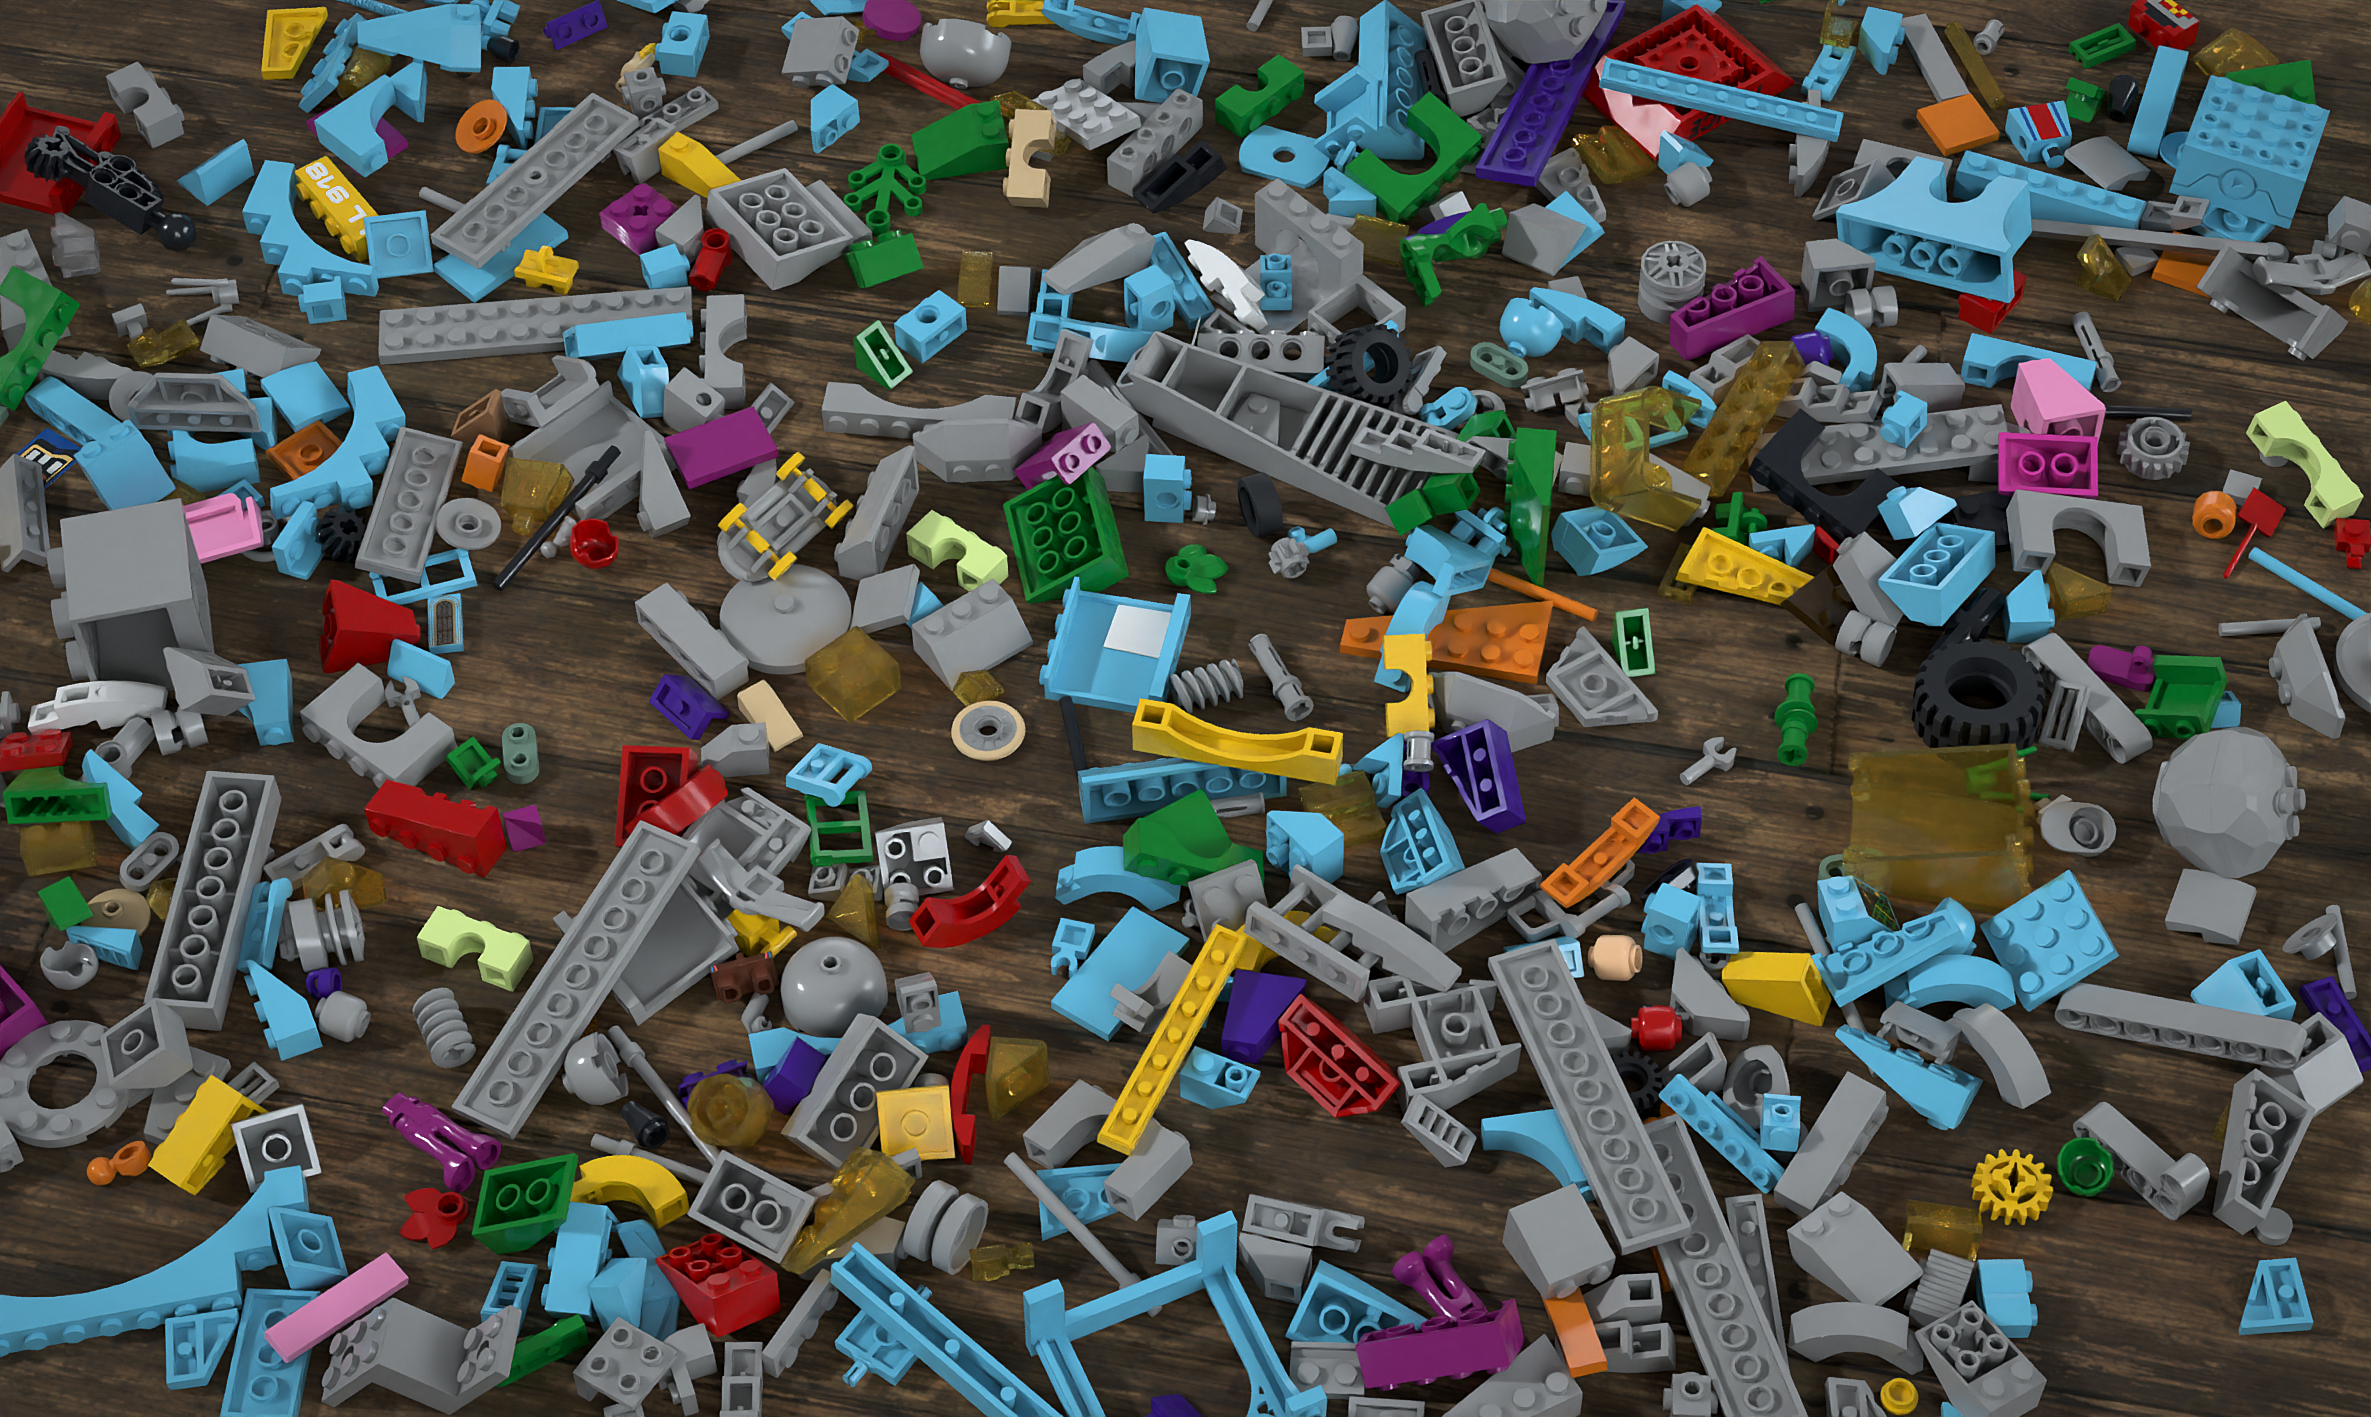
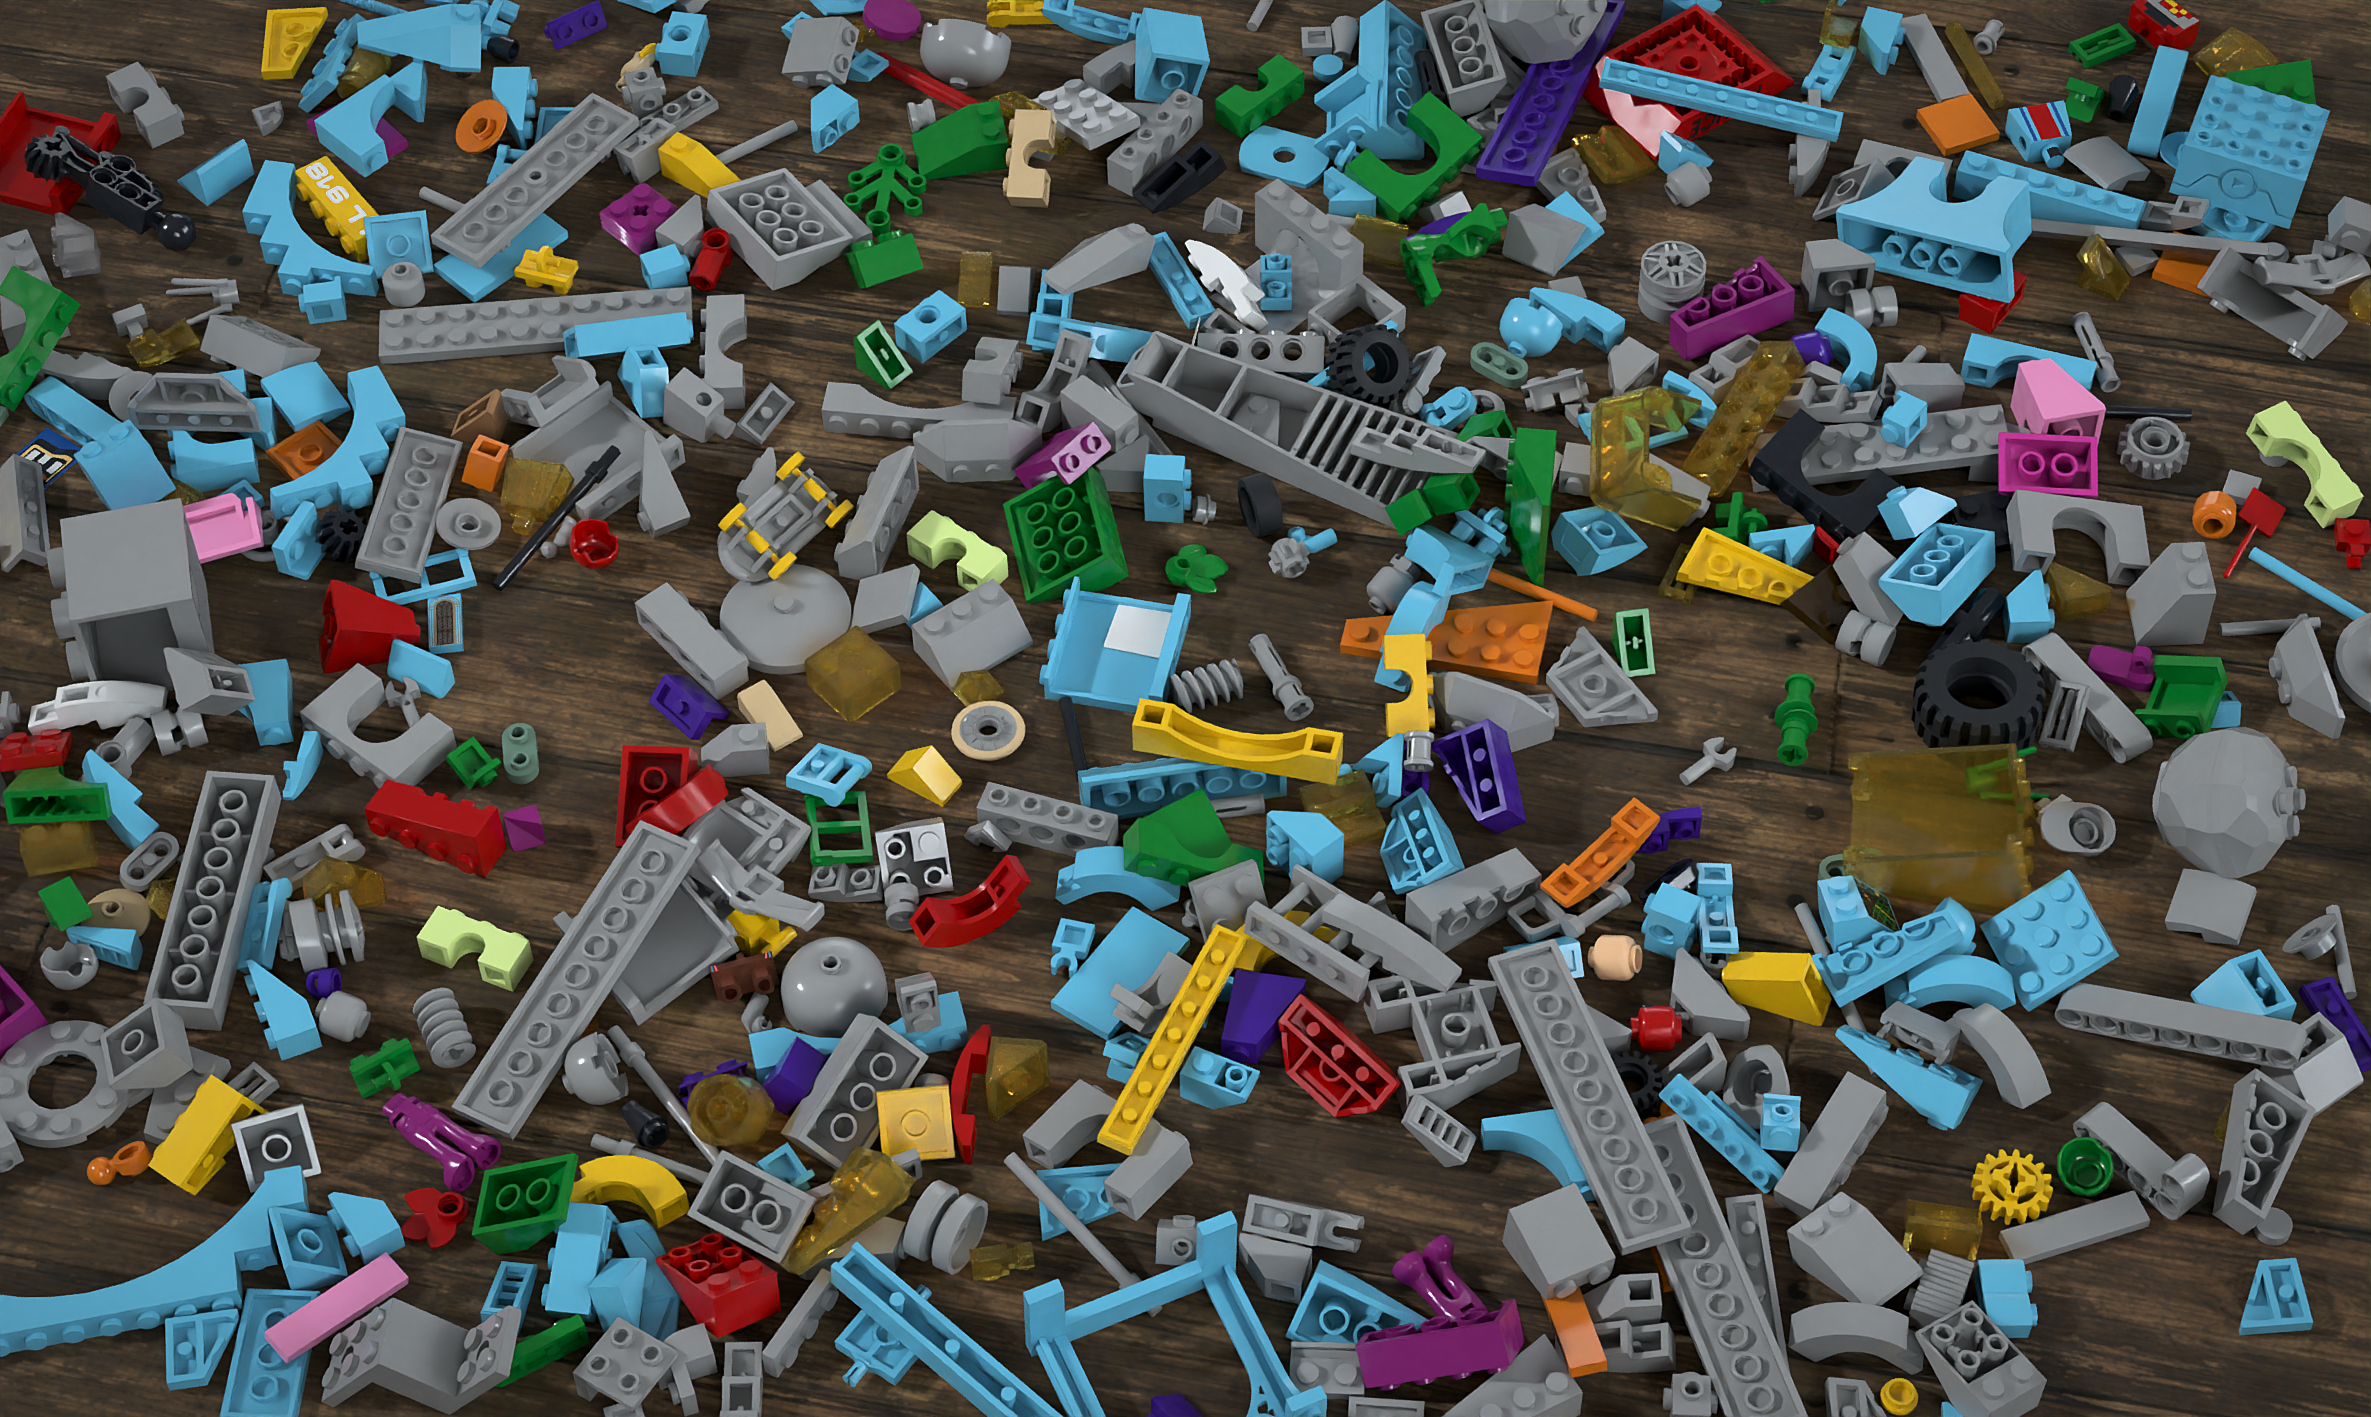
(268, 117): none -> light grey tile
(301, 771): none -> medium azure slope
(368, 1225): none -> medium azure slope
(384, 1067): none -> green hips
(403, 284): none -> light grey head
(721, 447): magenta tile -> none
(787, 1167): none -> medium azure bracket
(857, 911): clear yellow slope -> none
(920, 115): none -> light grey wheel
(926, 774): none -> yellow slope
(992, 370): none -> light grey arch
(1046, 820): none -> light grey brick
(1124, 1054): none -> medium azure slope
(1149, 300): medium azure brick -> none
(1327, 68): none -> medium azure tile
(2075, 1228): none -> light grey tile
(2173, 597): none -> light grey slope

